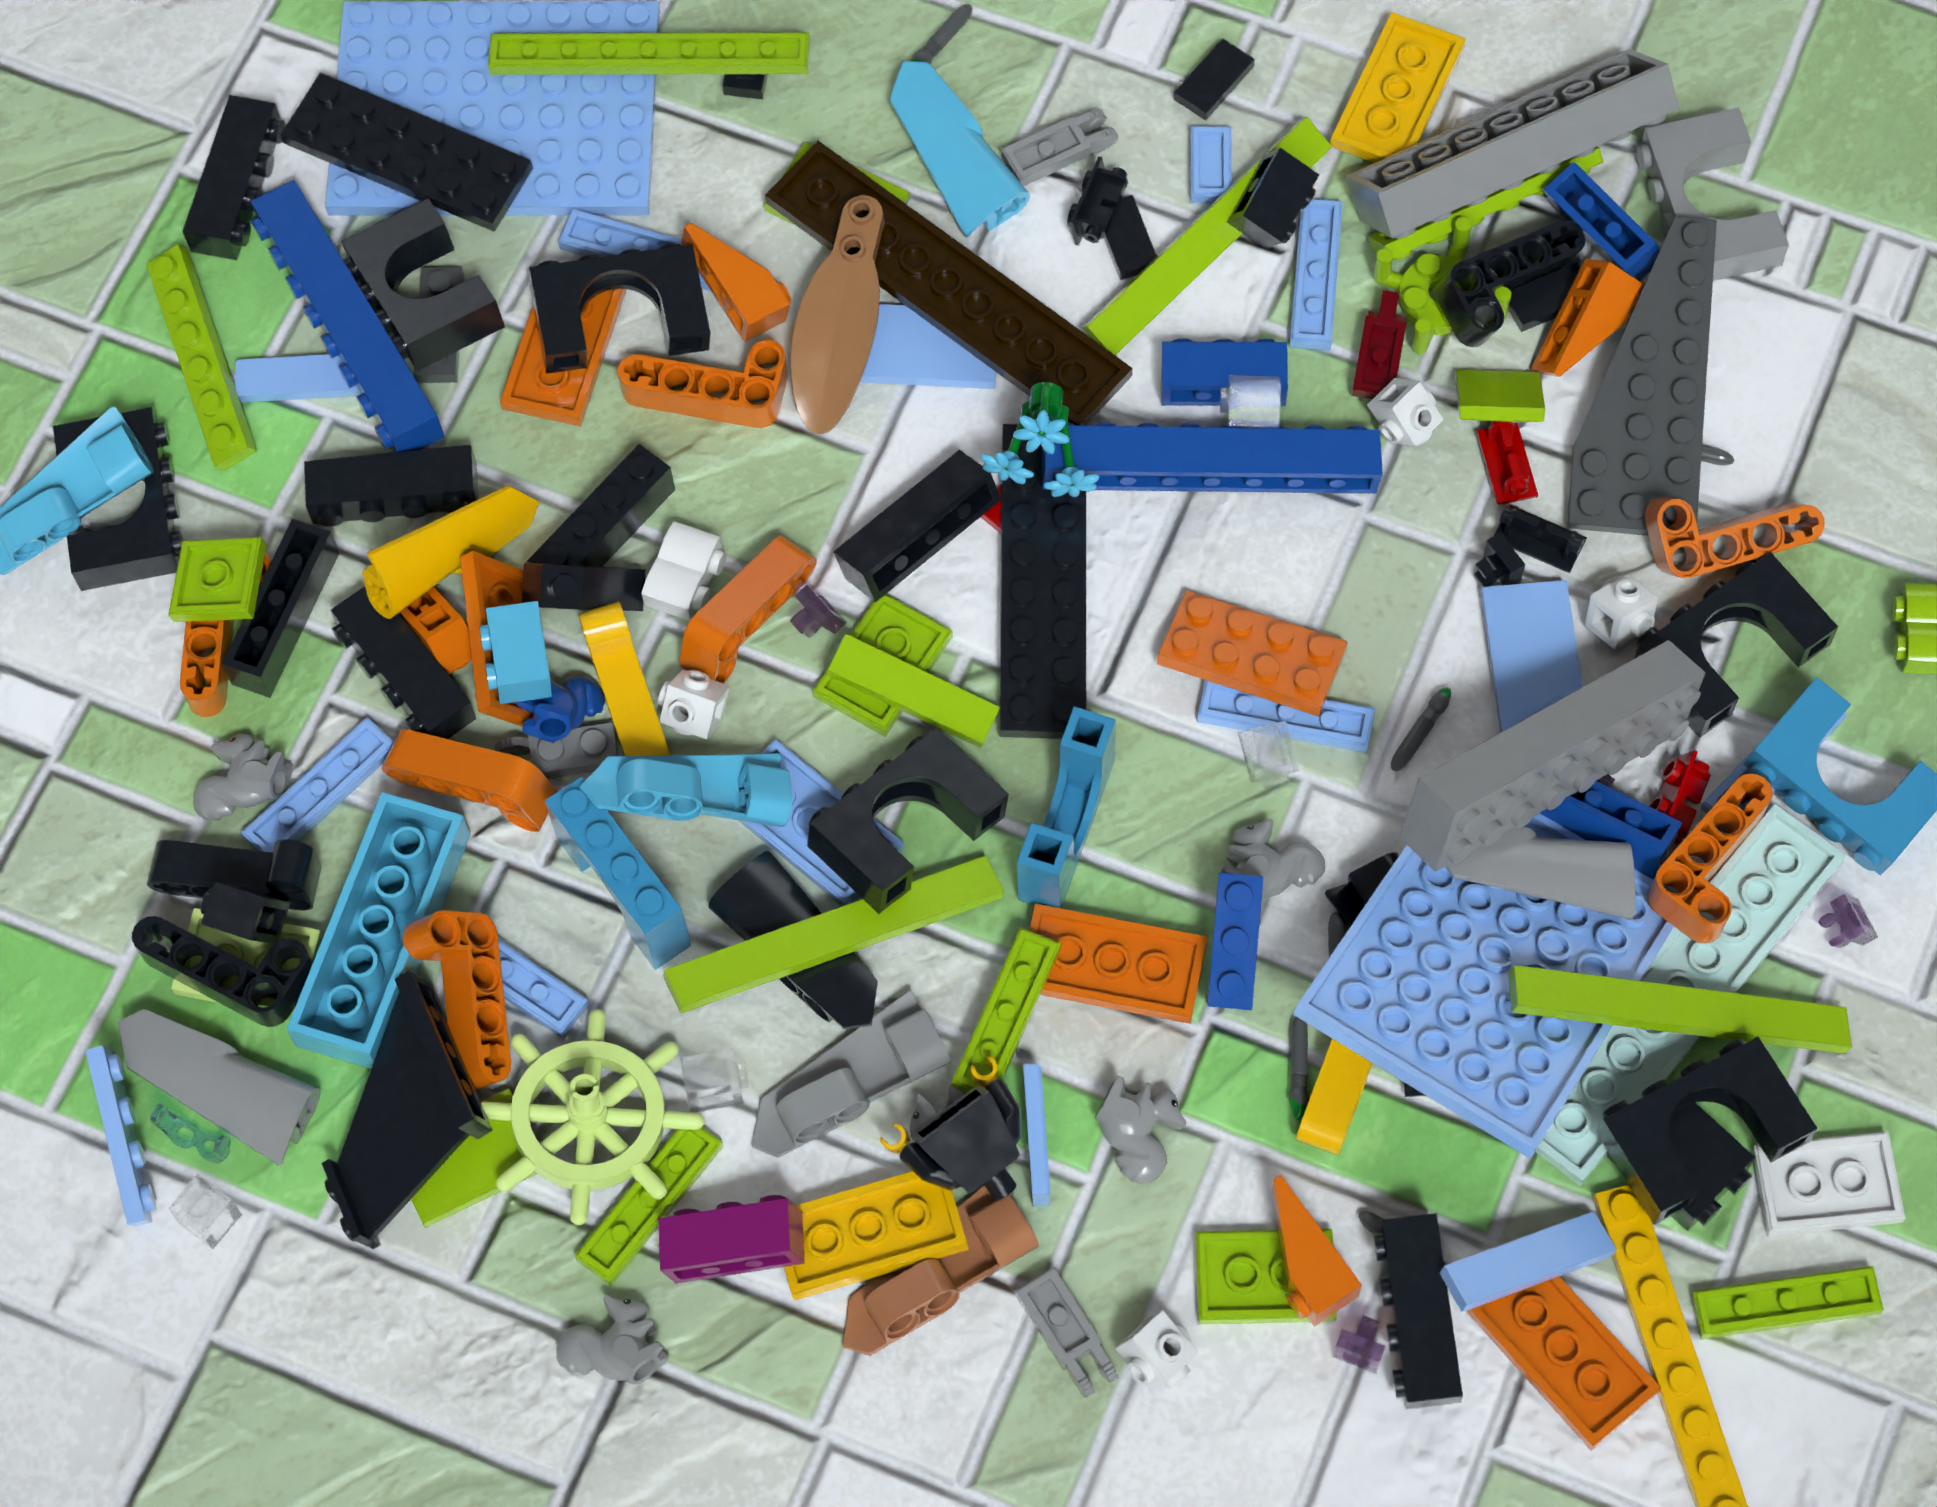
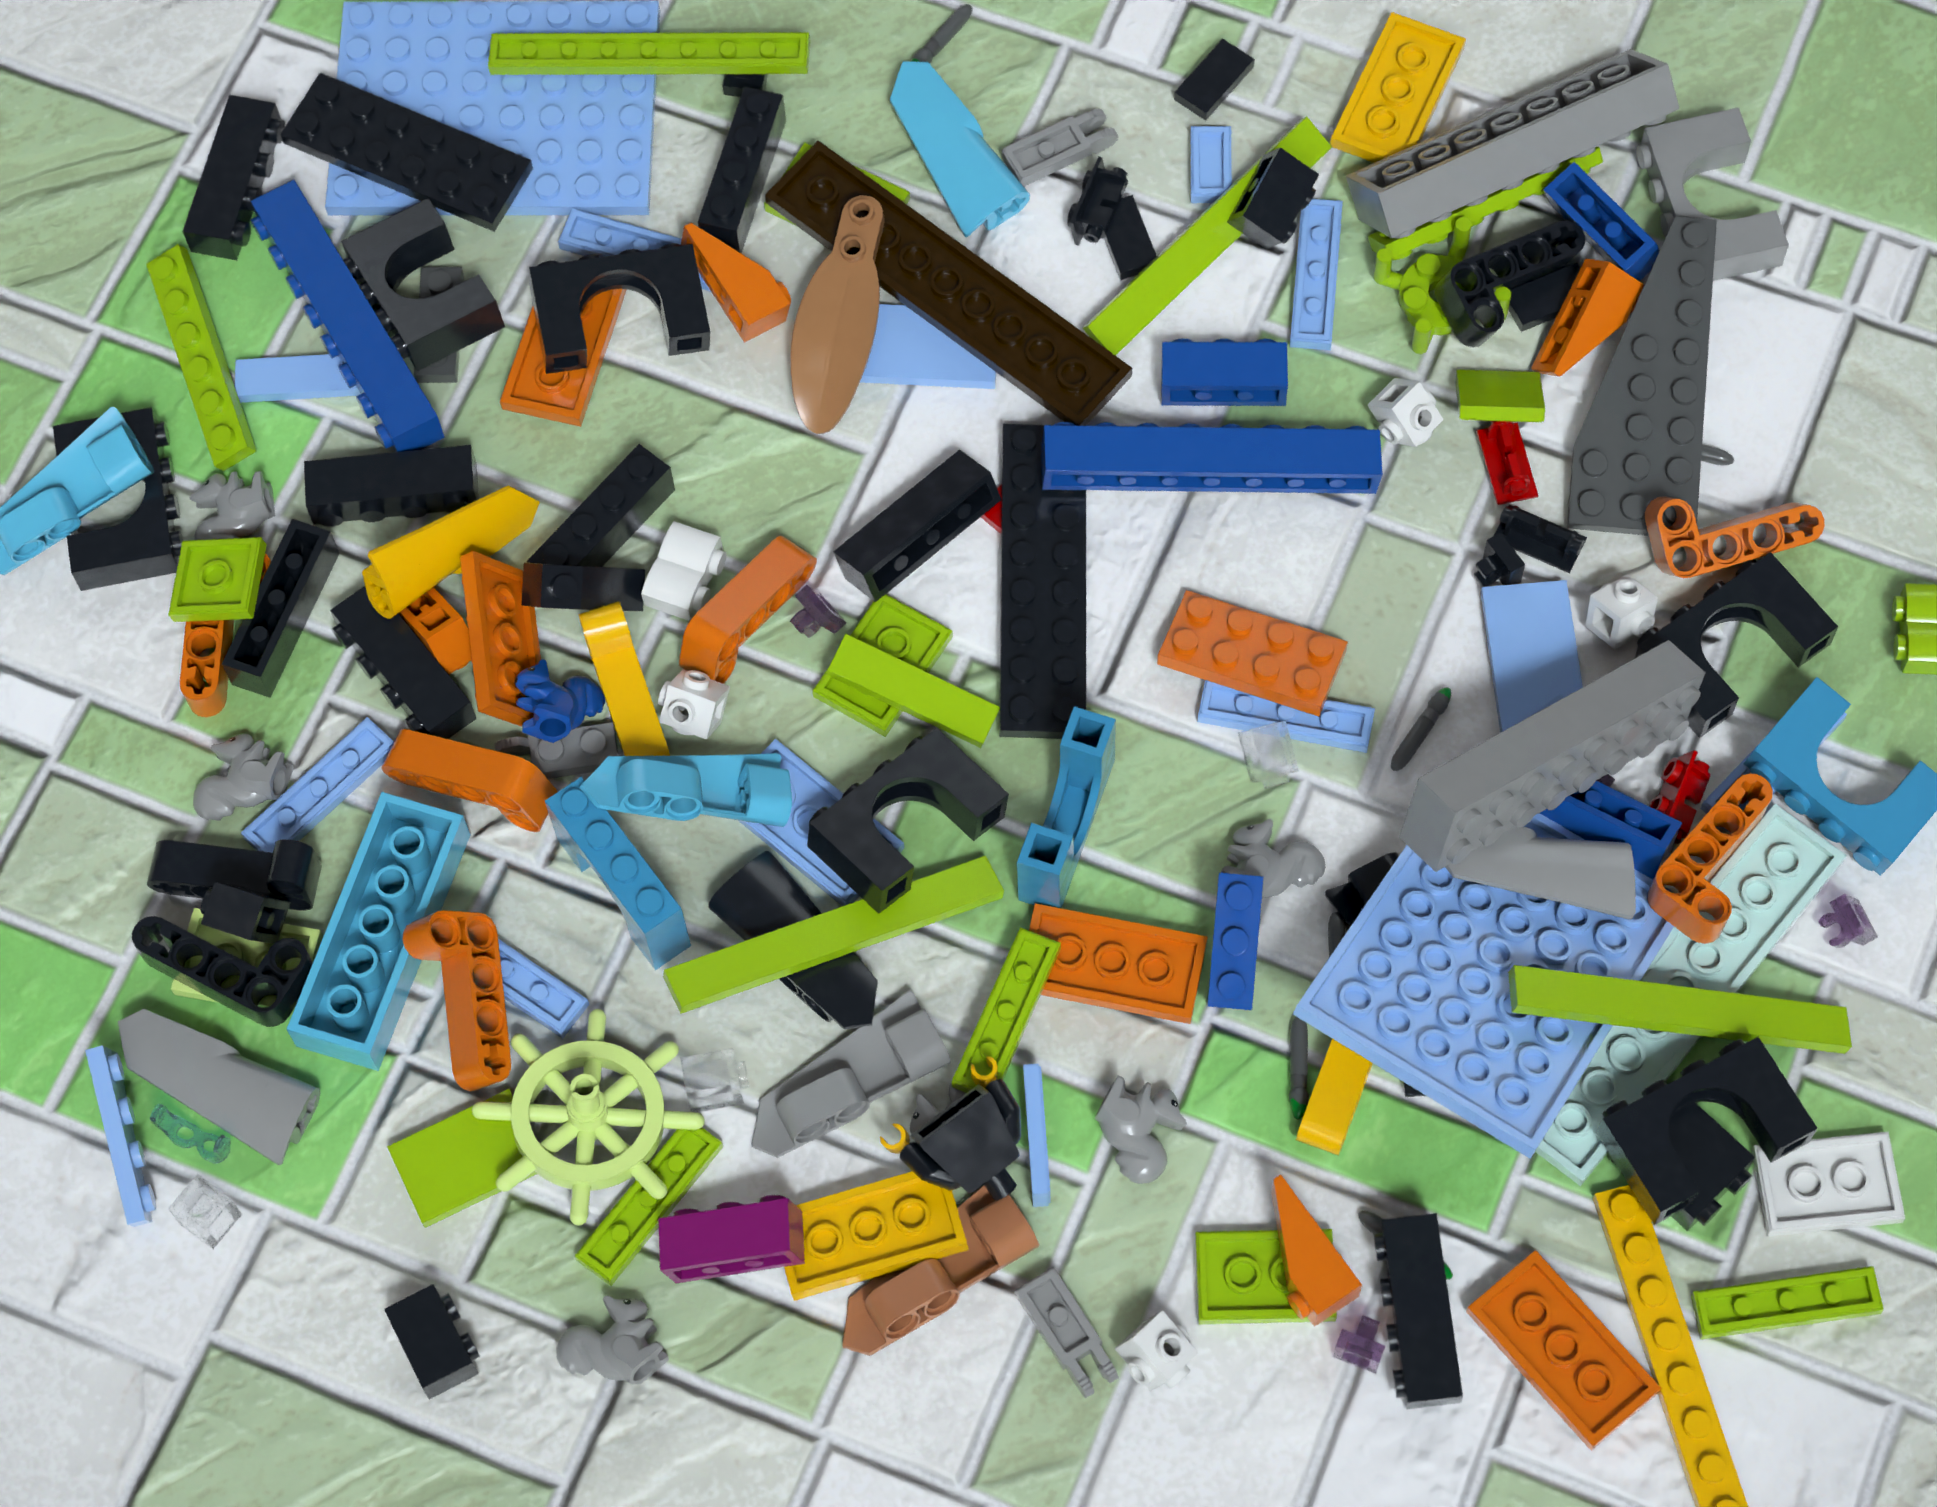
(238, 506): none -> light grey animal
(408, 1117): black piece -> none
(432, 1341): none -> black brick
(517, 651): medium azure brick -> none
(649, 380): orange beam -> none
(743, 167): none -> black brick
(1040, 424): medium azure plant -> none
(1251, 401): clear brick -> none
(1380, 348): dark red hinge -> none
(1527, 1261): light blue tile -> none

